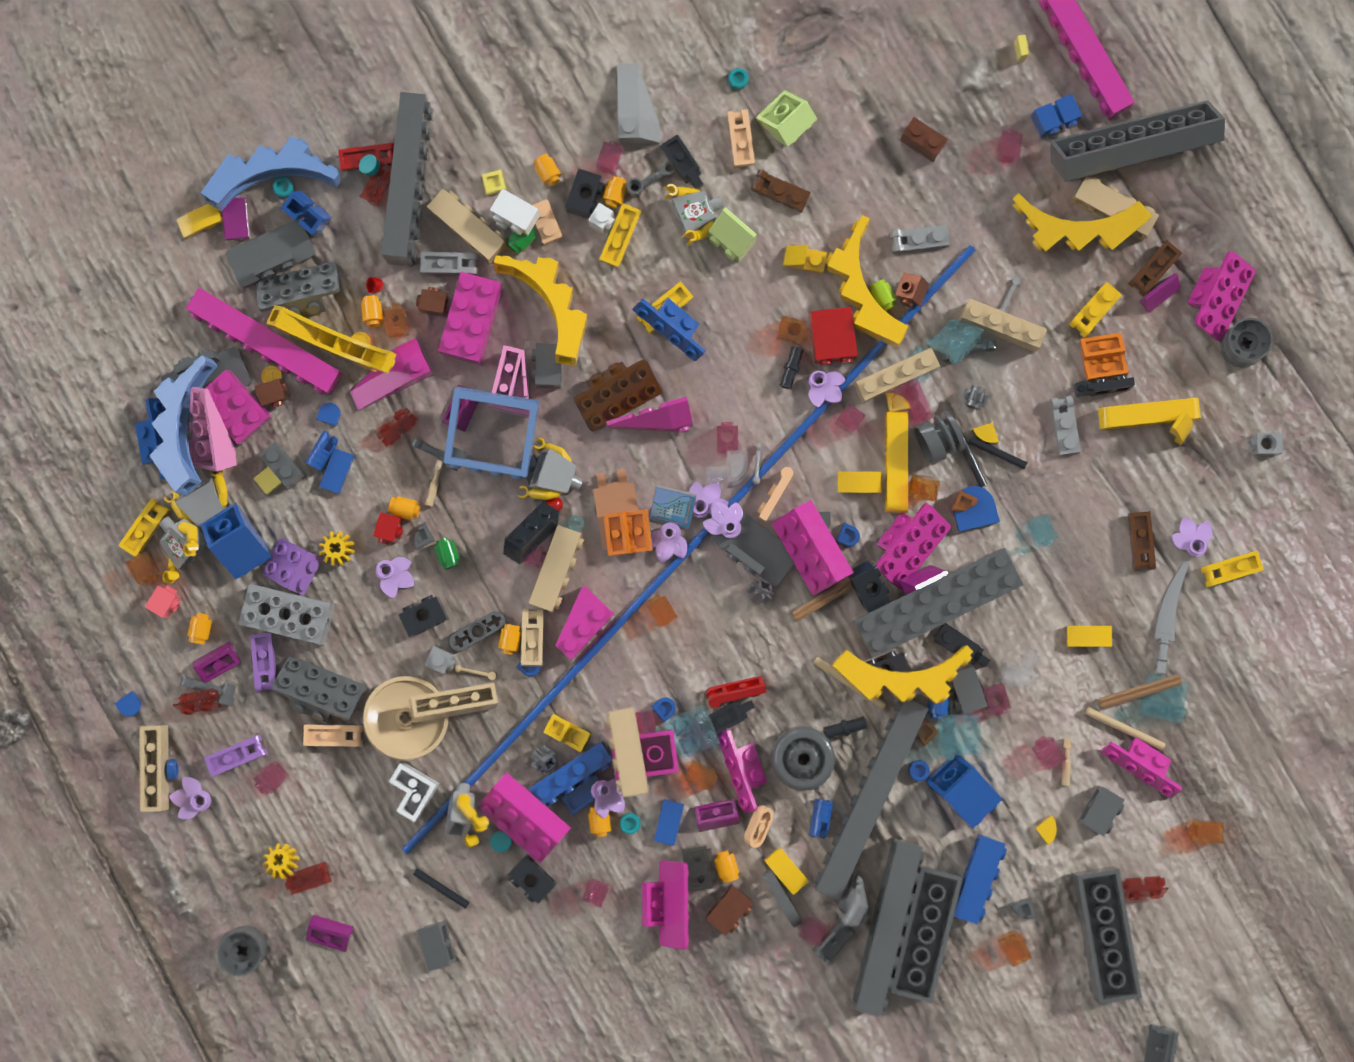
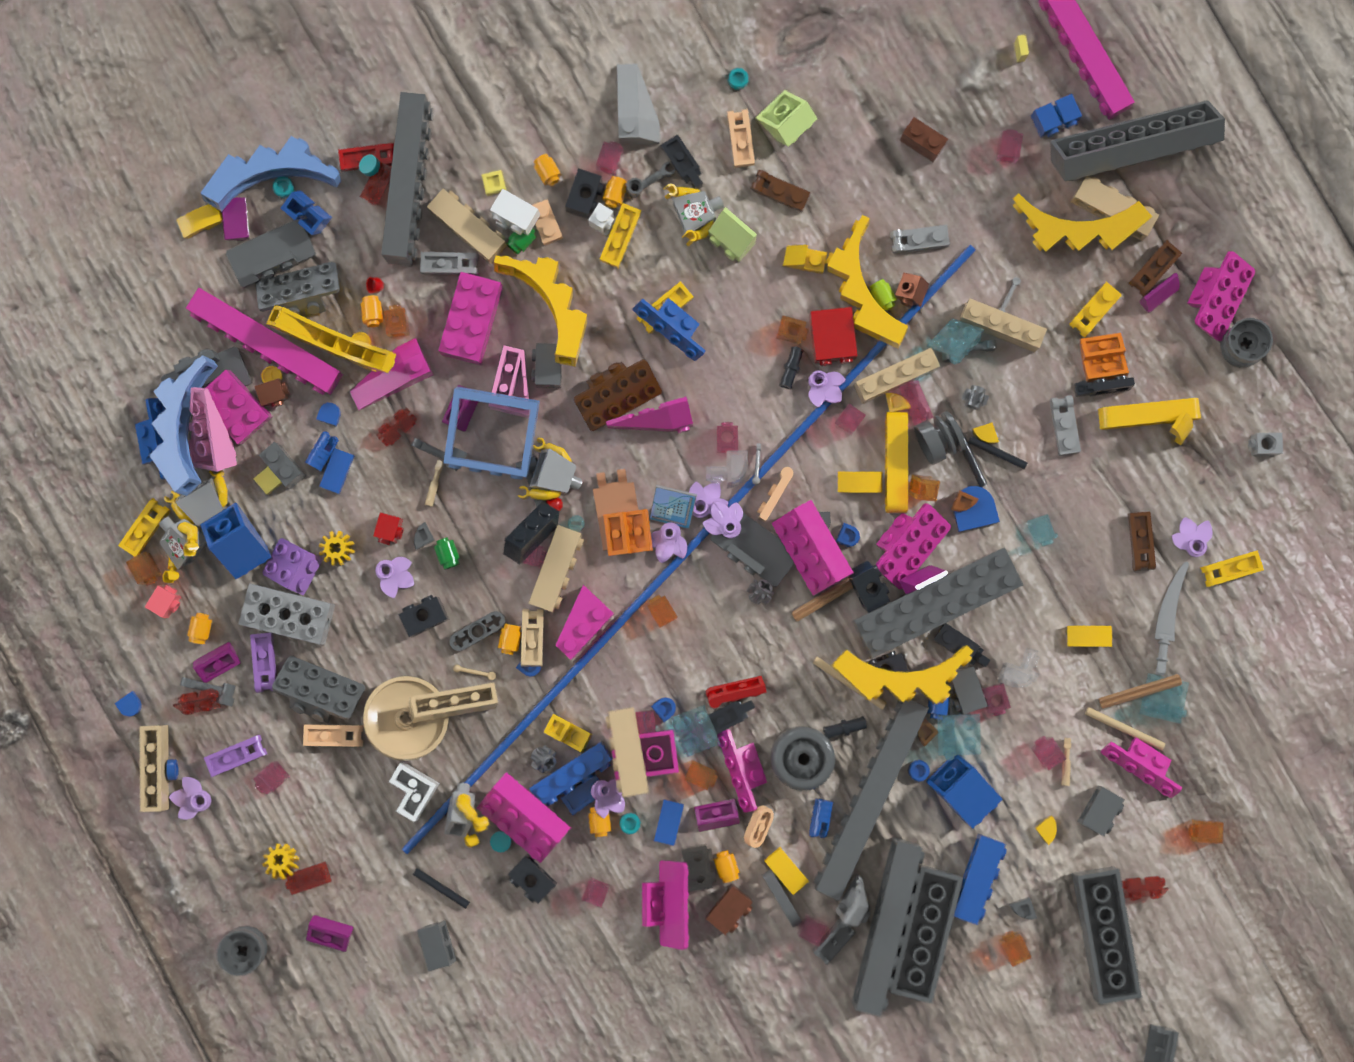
(404, 508): light orange brick -> none
(432, 302): copper brick -> none
(440, 660): light grey brick -> none

